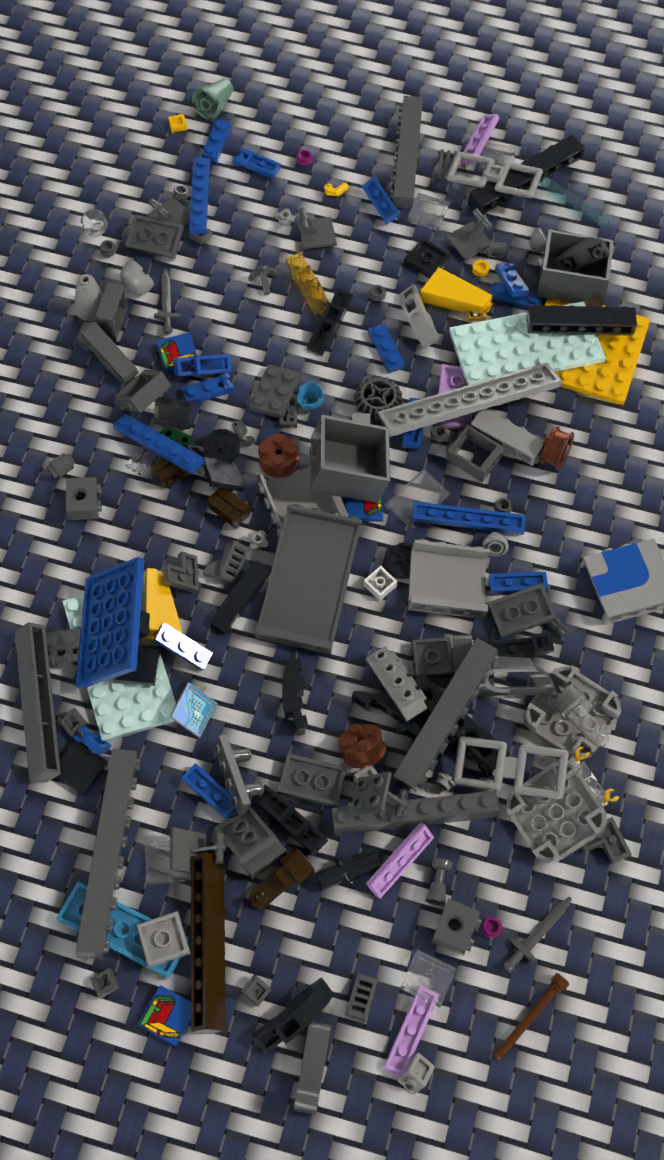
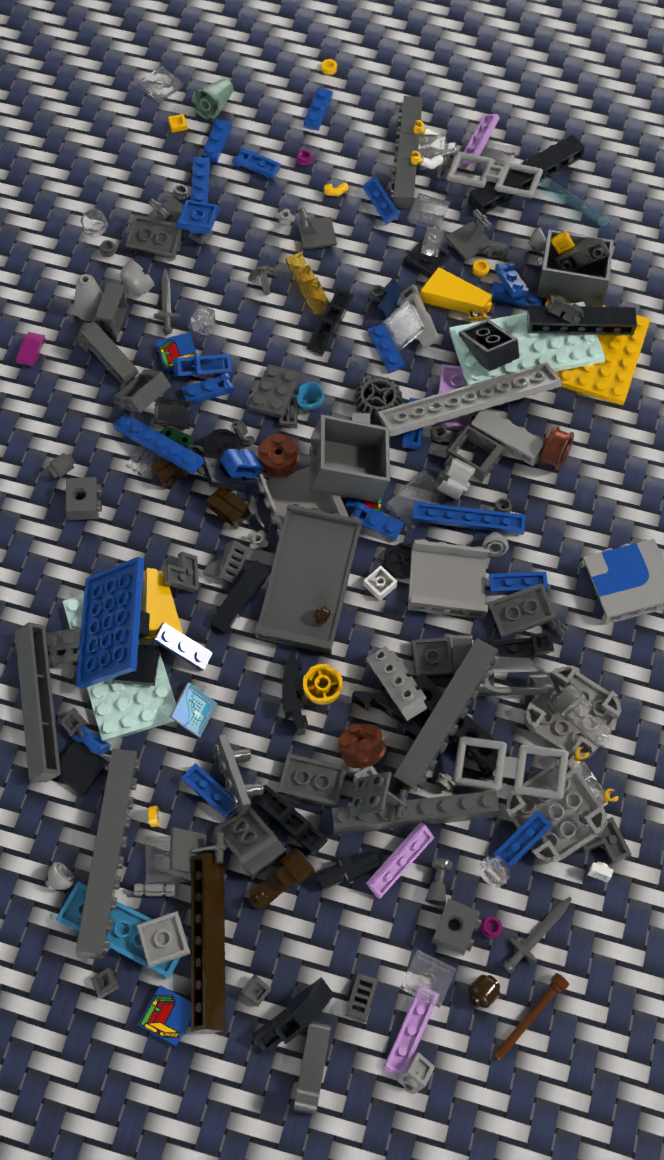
(30, 348): none -> magenta slope
(59, 877): none -> light grey brick
(154, 816): none -> yellow tile
(154, 890): none -> light grey axle
(160, 84): none -> clear tile
(198, 216): none -> blue tile
(203, 320): none -> clear brick
(241, 463): none -> blue brick
(253, 509): none -> flat silver piece
(318, 109): none -> blue plate
(322, 615): none -> dark brown plate
(322, 684): none -> yellow cylinder
(329, 67): none -> yellow tile
(378, 521): none -> blue plate
(391, 298): none -> dark blue slope
(404, 325): none -> clear tile
(432, 148): none -> torso
(432, 241): none -> clear brick
(454, 478): none -> light grey brick
(484, 991): none -> dark brown head
(490, 344): none -> black slope
(494, 871): none -> clear head
(524, 839): none -> blue plate
(560, 305): none -> dark grey hinge
(562, 242): none -> yellow tile
(600, 871): none -> white plate

